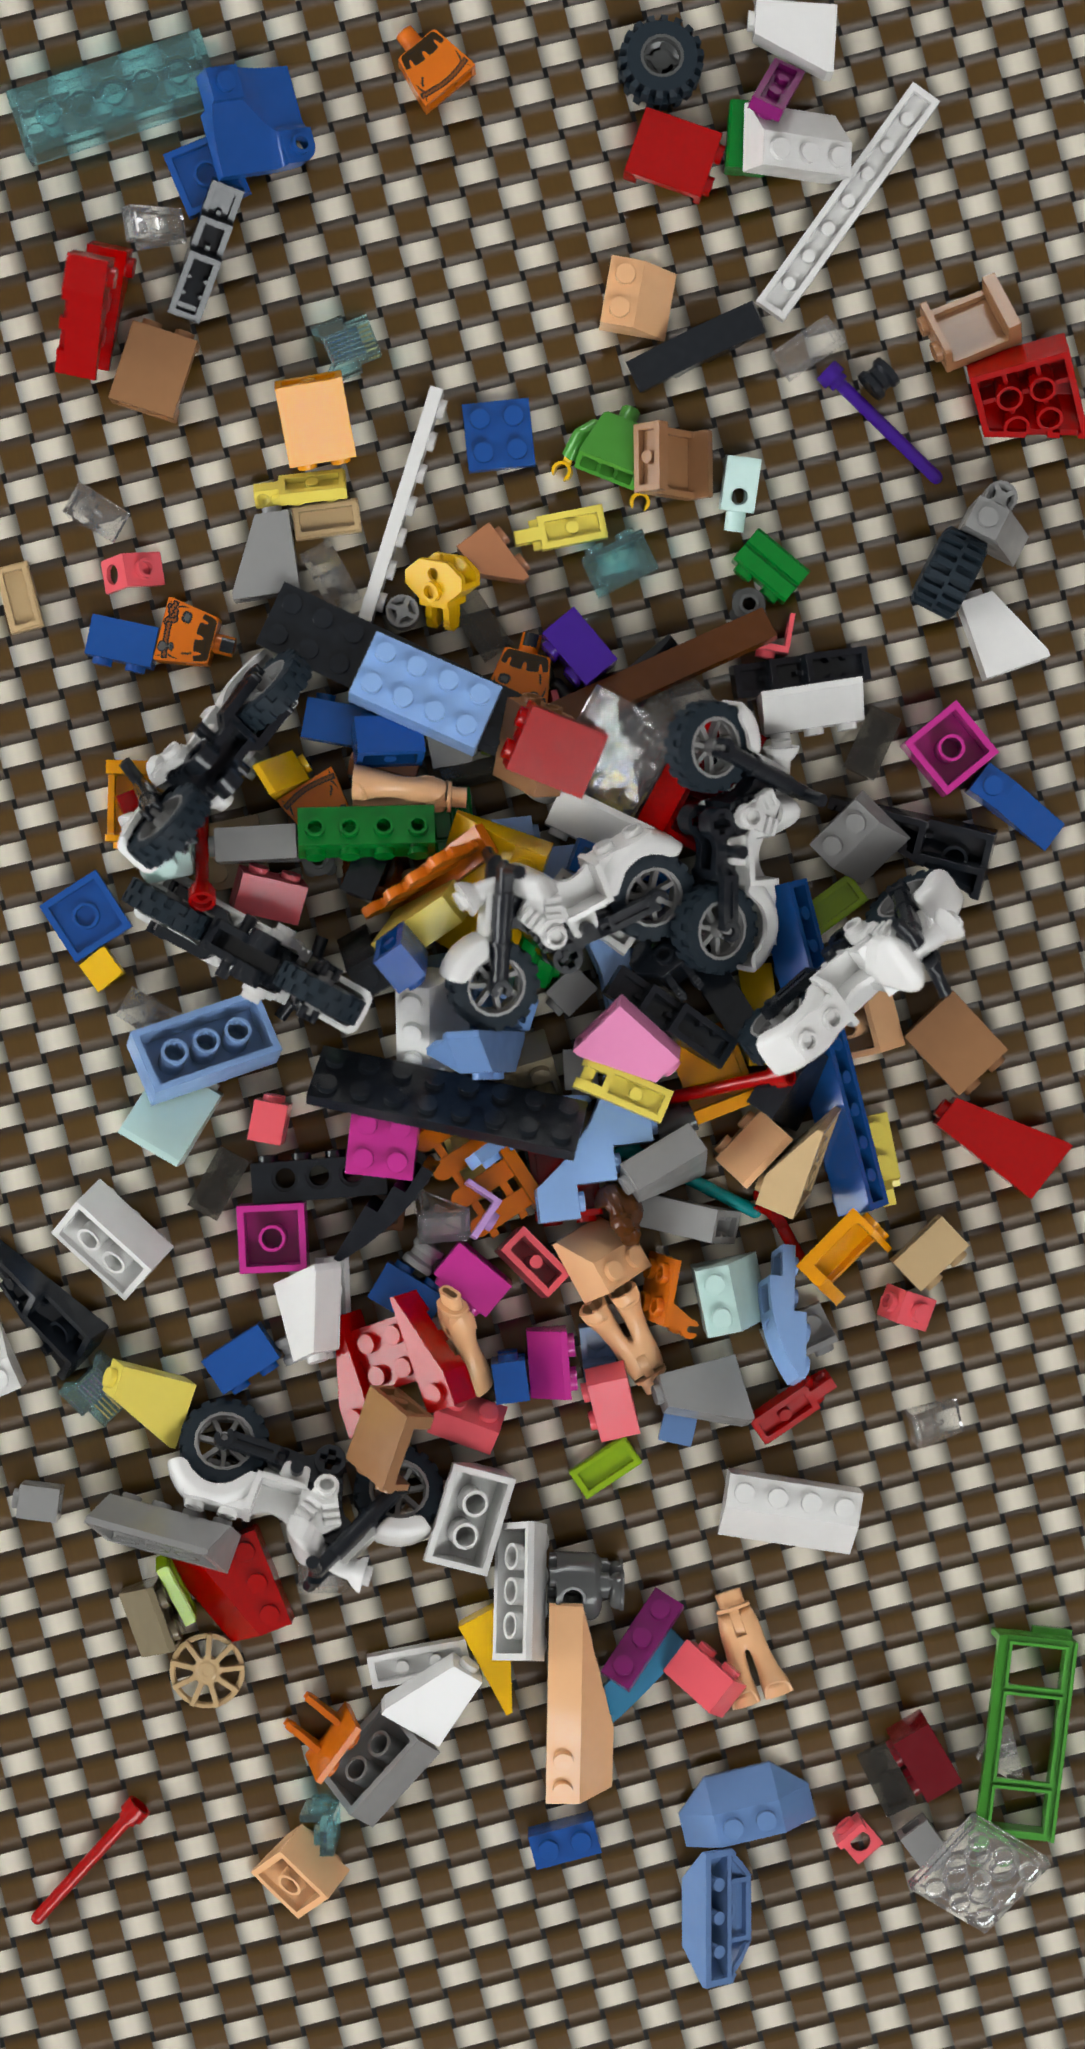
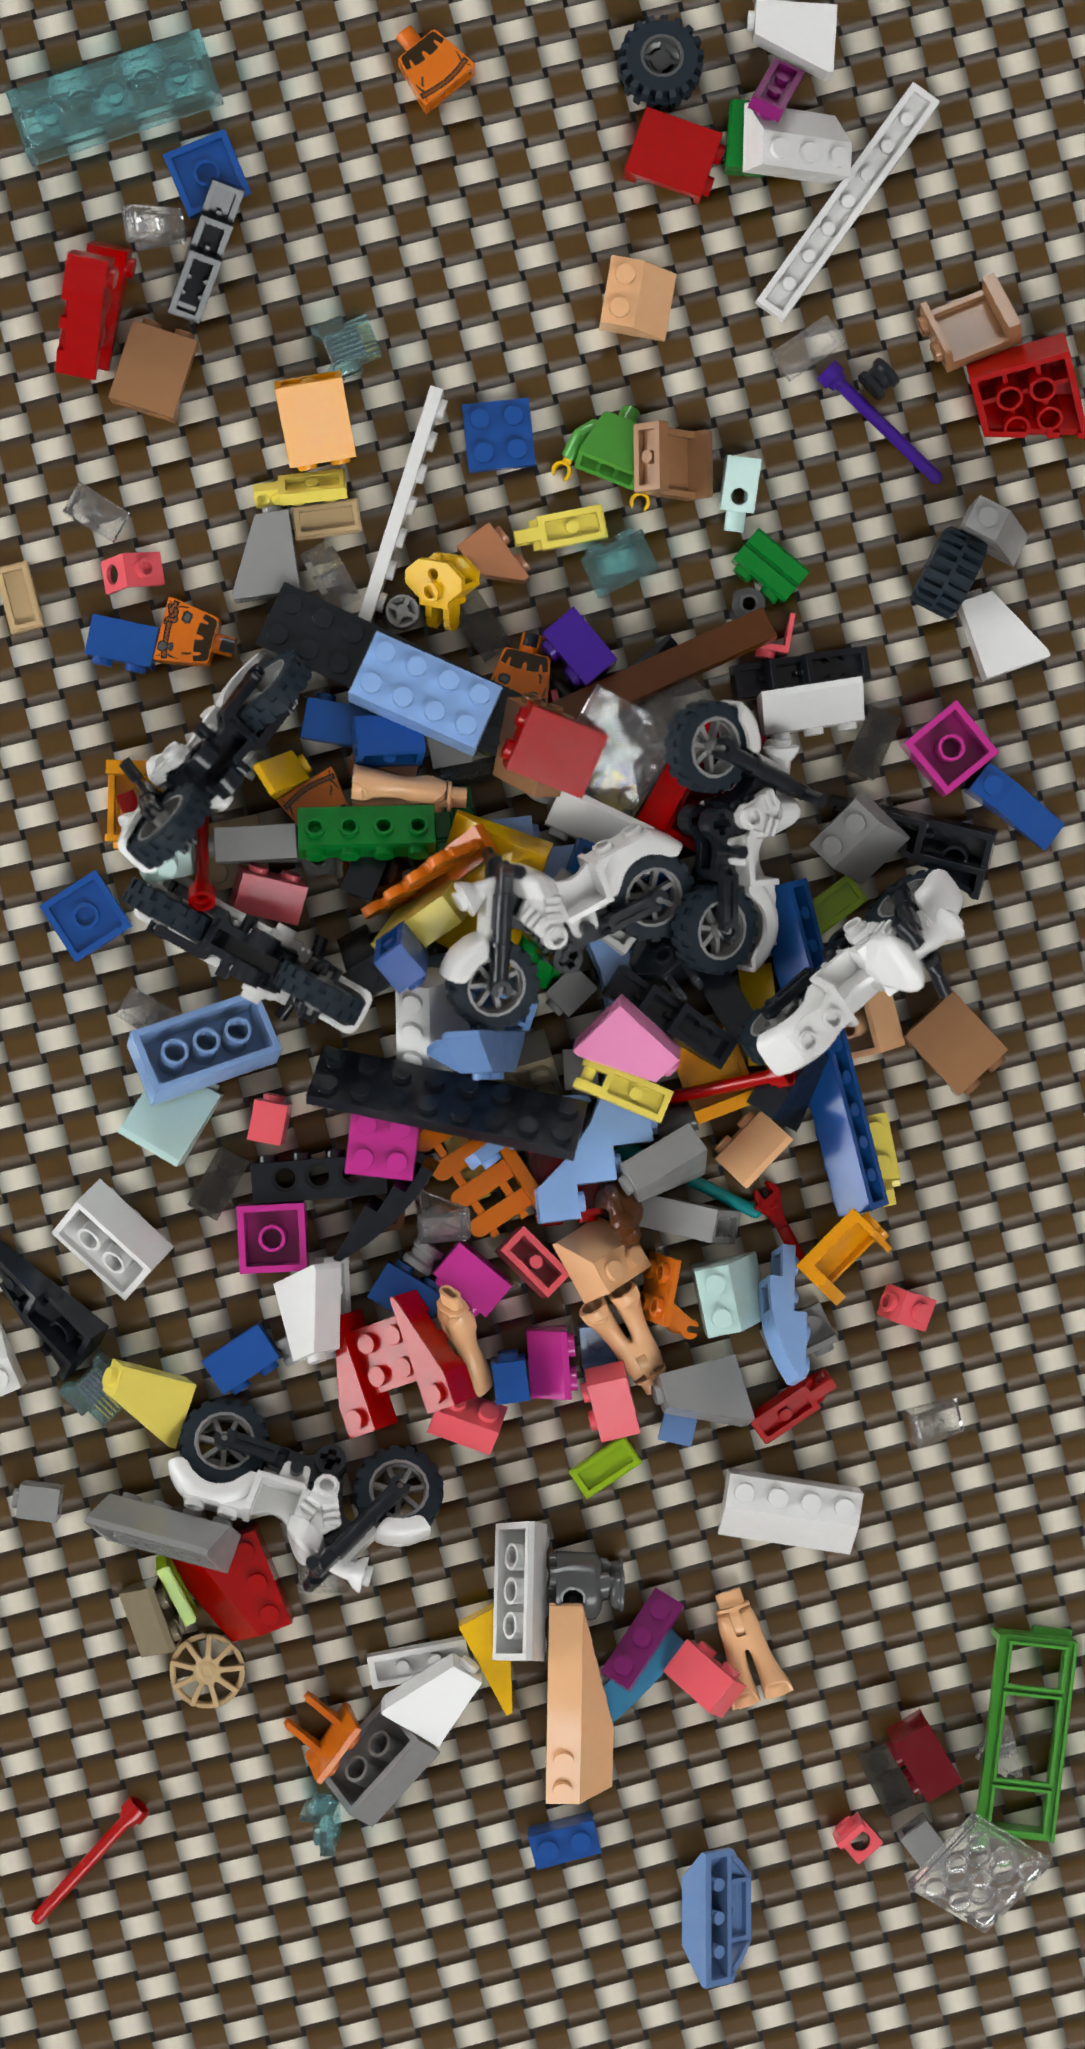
(102, 968): yellow slope -> none
(252, 121): blue slope -> none
(298, 1872): light nougat slope -> none
(384, 1436): medium nougat panel -> none
(470, 1517): white slope -> none
(490, 1216): lavender bracket -> none
(696, 346): black slope -> none
(745, 1806): medium blue wedge -> none
(792, 1176): tan slope -> none
(930, 1253): tan brick -> none
(1005, 494): light grey wheel -> none
(1005, 1146): red slope -> none

